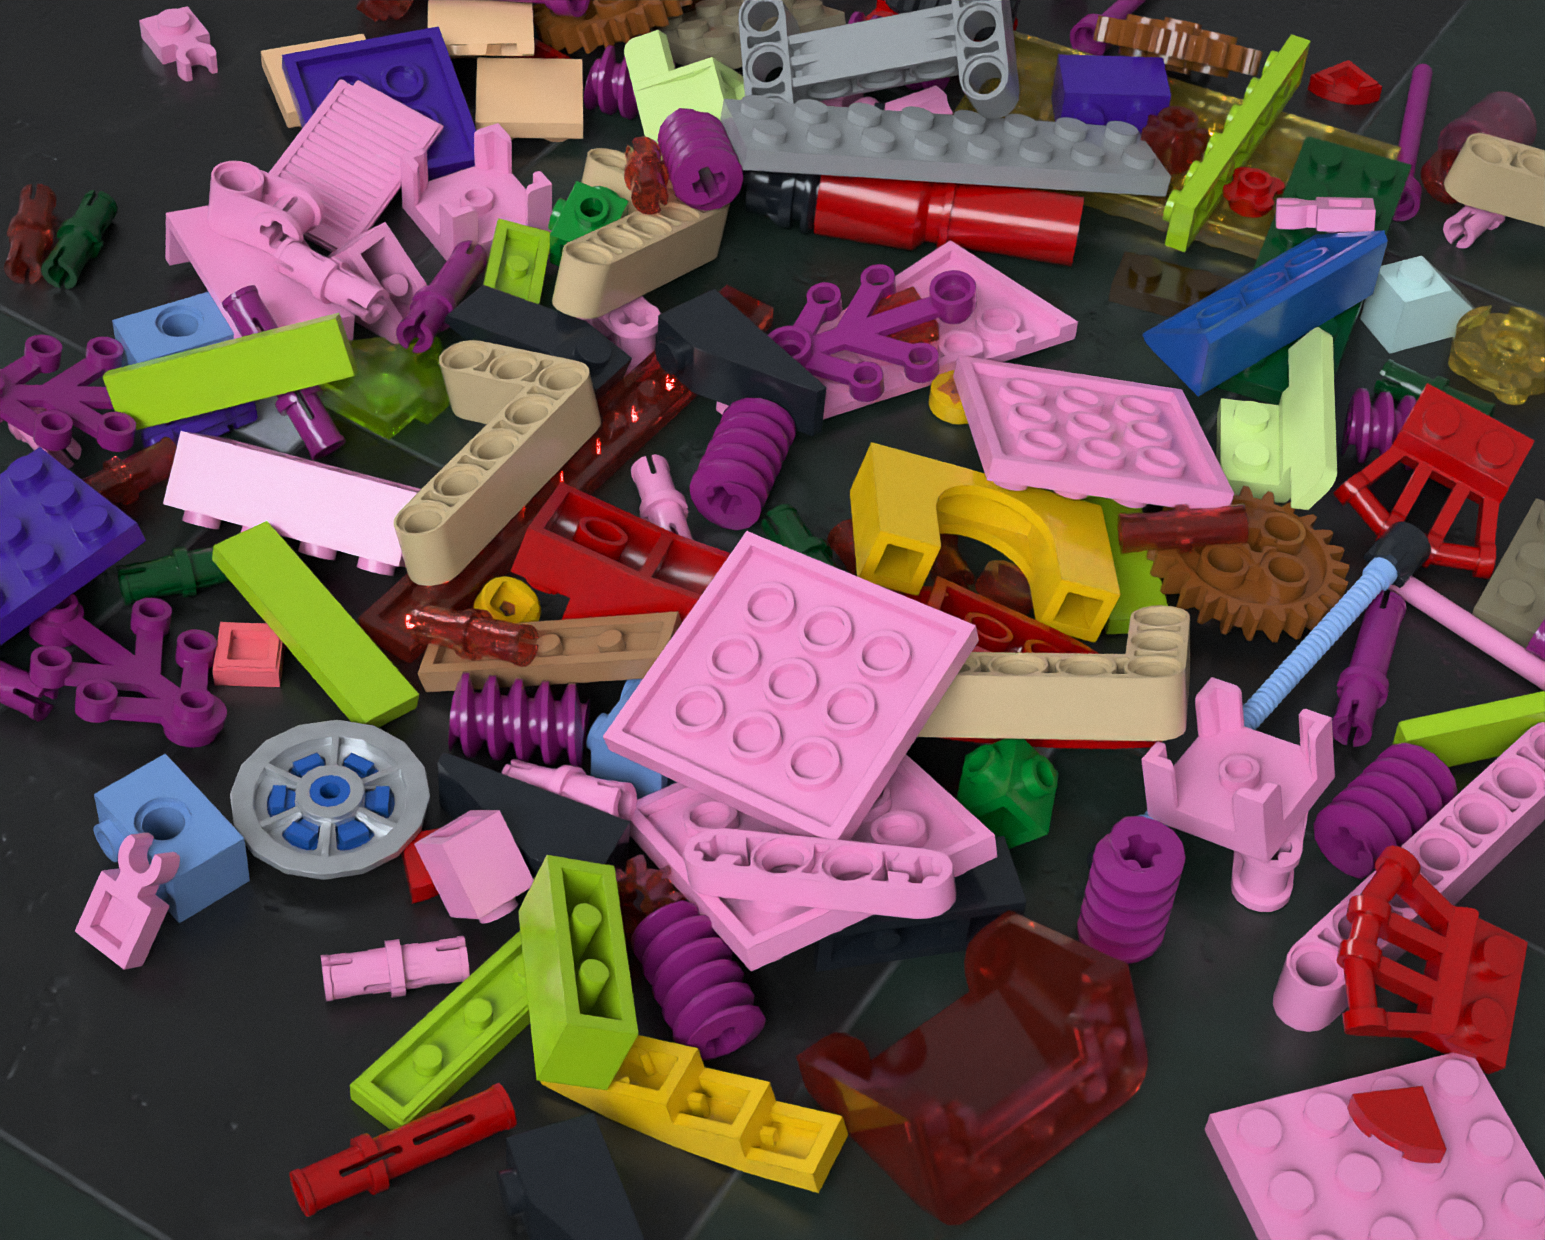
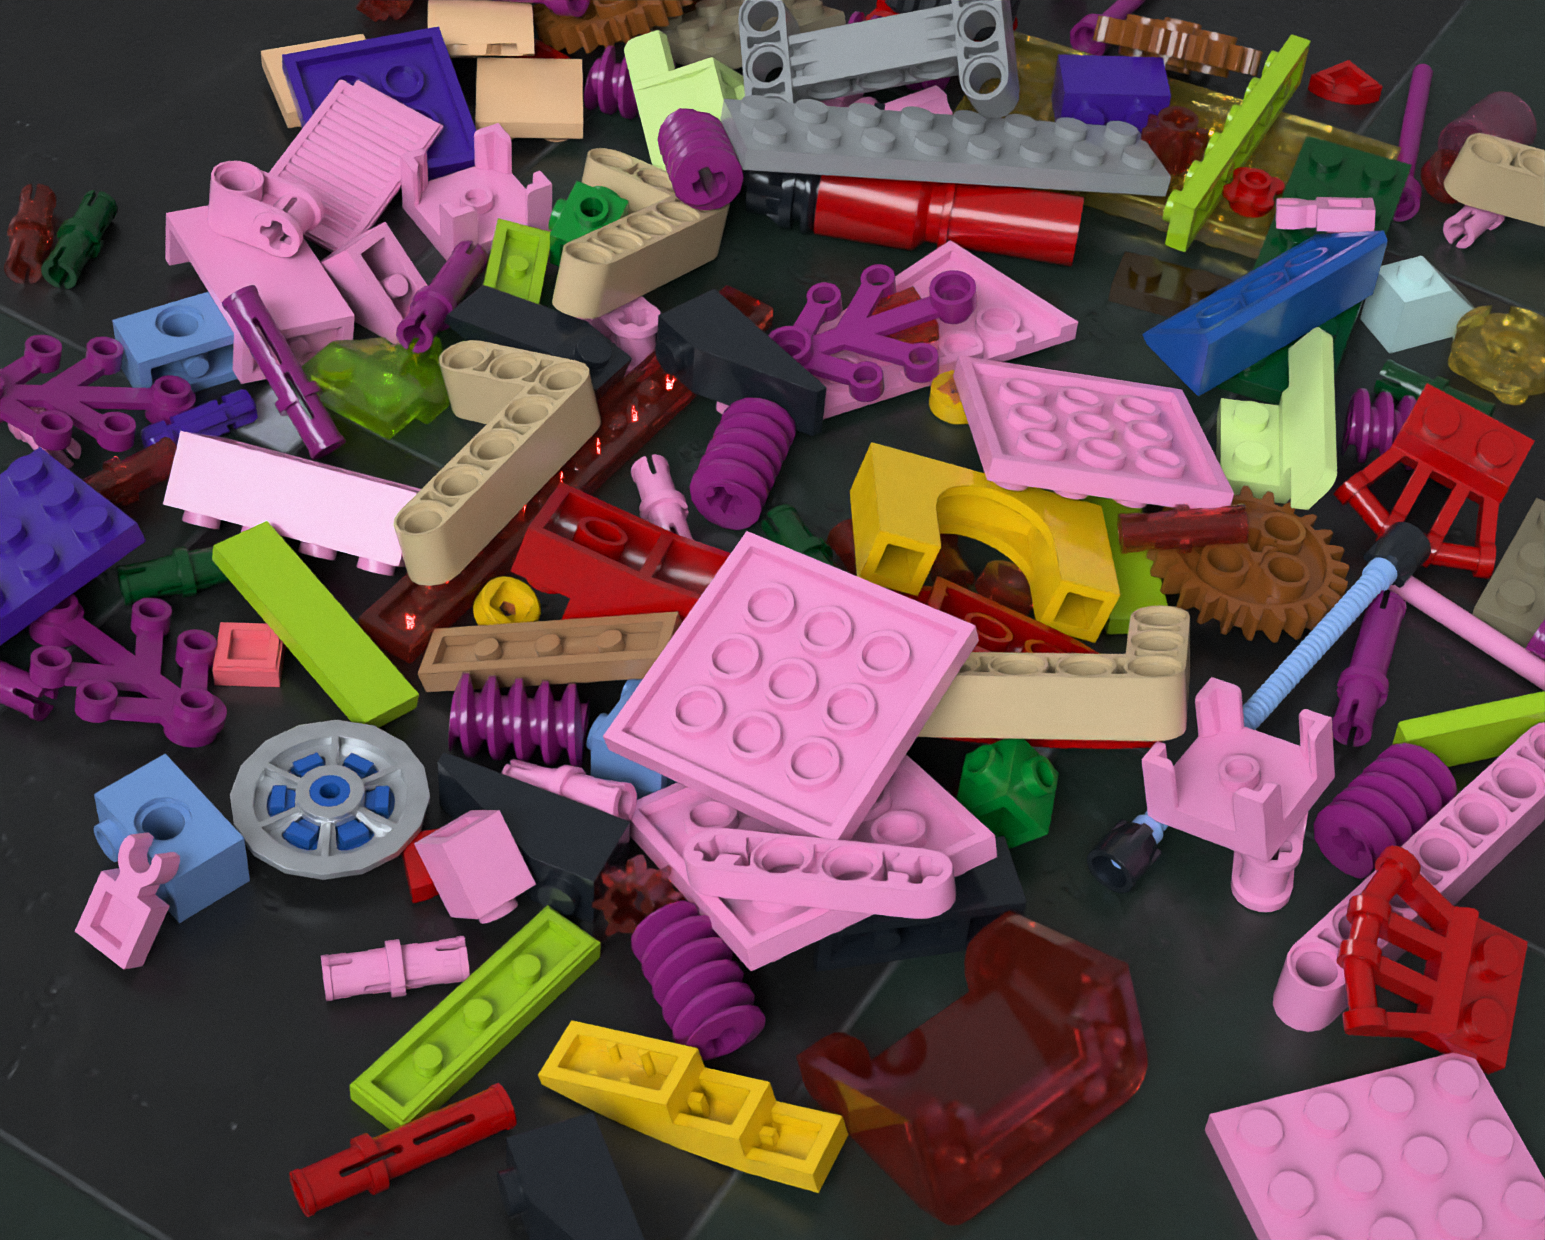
(179, 38): bright pink plate -> none
(232, 372): lime tile -> none
(331, 280): bright pink pin -> none
(474, 634): clear red pin -> none
(577, 973): lime brick -> none
(646, 175): clear red pin -> none
(1131, 889): magenta piece -> none
(1401, 1121): red tile -> none

